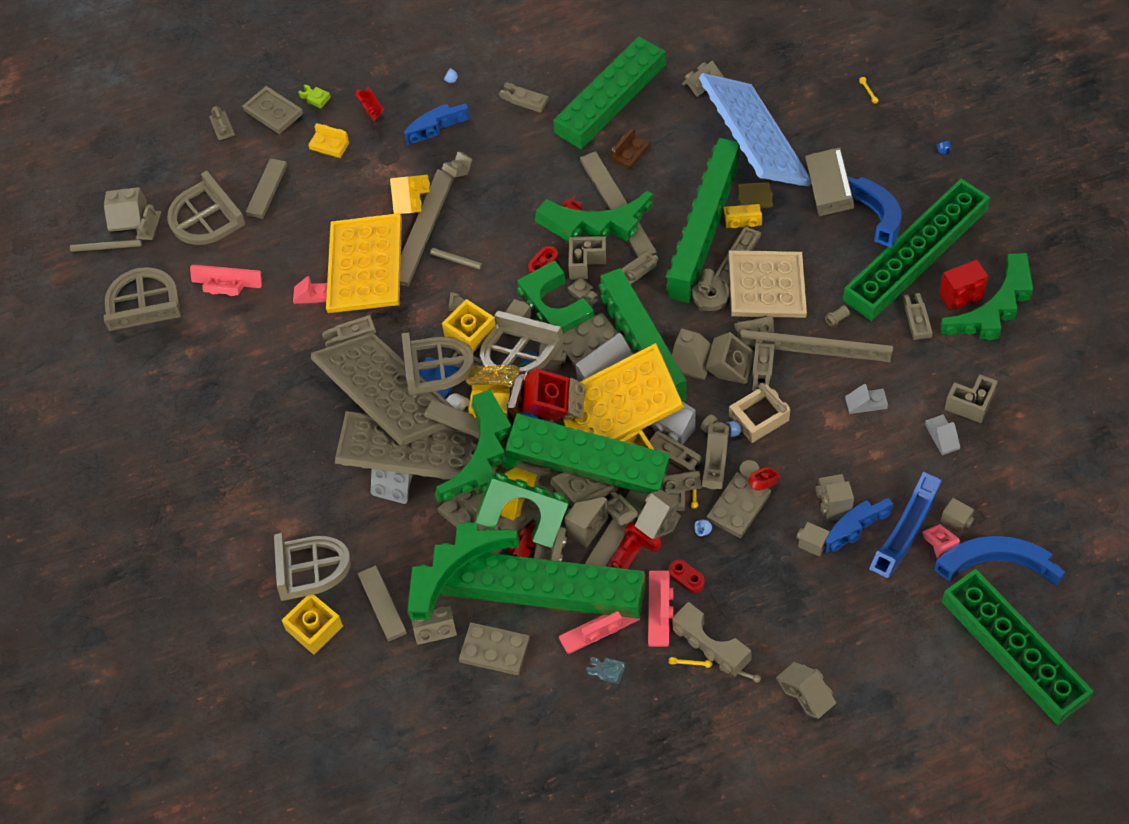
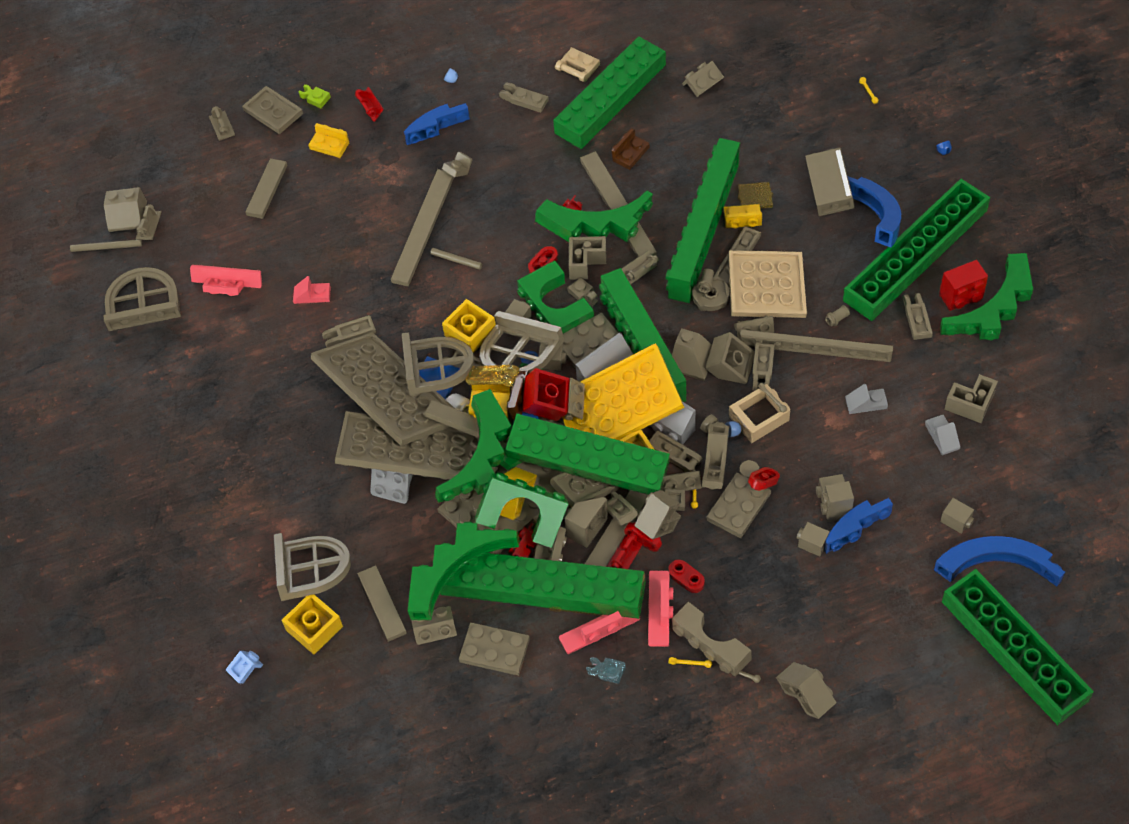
(221, 202): dark tan window -> none
(243, 665): none -> light blue bracket
(364, 263): yellow plate -> none
(407, 193): yellow brick -> none
(455, 301): dark tan tile -> none
(579, 61): none -> tan plate
(702, 527): light blue hinge -> none
(755, 130): light blue plate -> none
(910, 523): blue arch -> none
(940, 539): coral slope -> none

